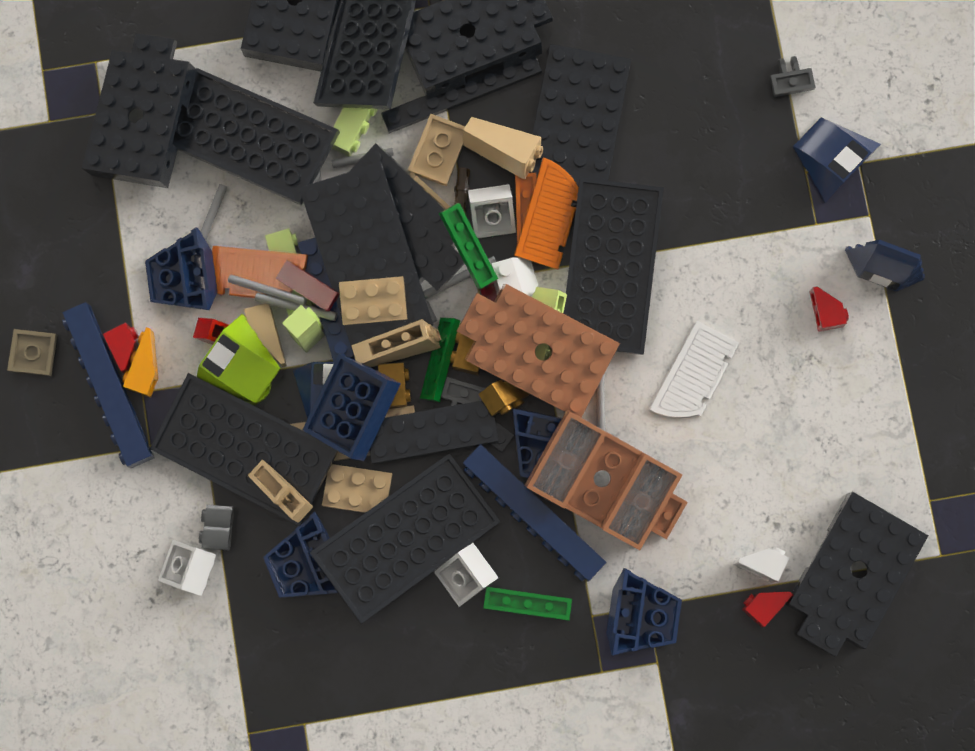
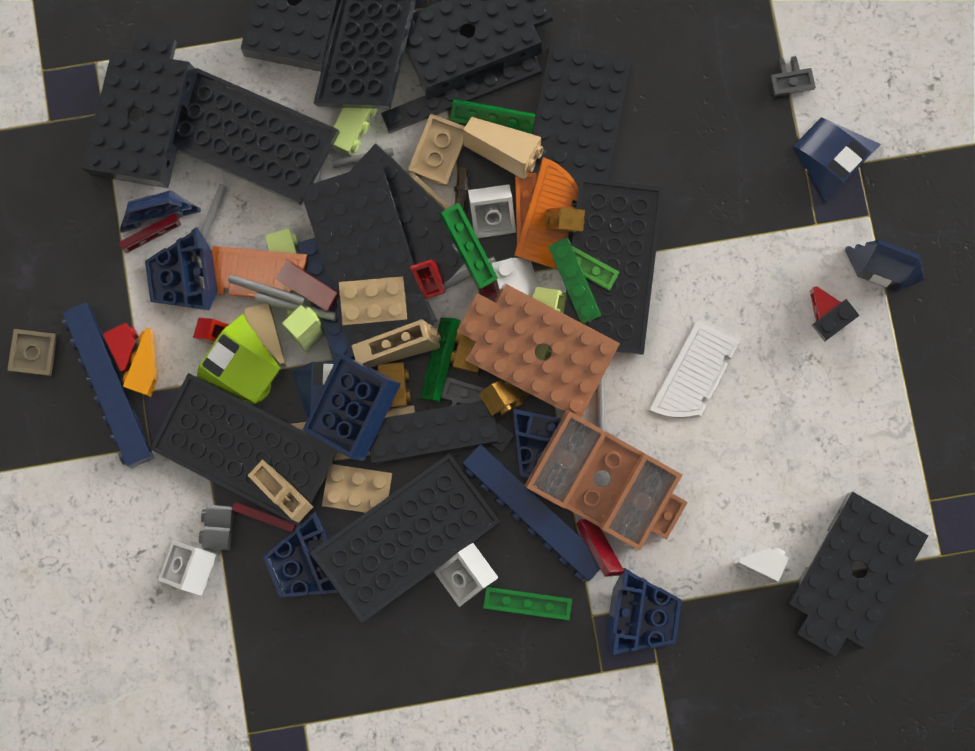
(150, 233): none -> dark red tile
(155, 206): none -> dark blue wedge
(264, 517): none -> dark red tile
(428, 278): none -> red slope
(517, 120): none -> green plate
(564, 219): none -> pearl gold brick
(574, 280): none -> green plate
(596, 270): none -> bright green tile
(600, 548): none -> dark red tile
(764, 606): red slope -> none
(835, 320): none -> black plate

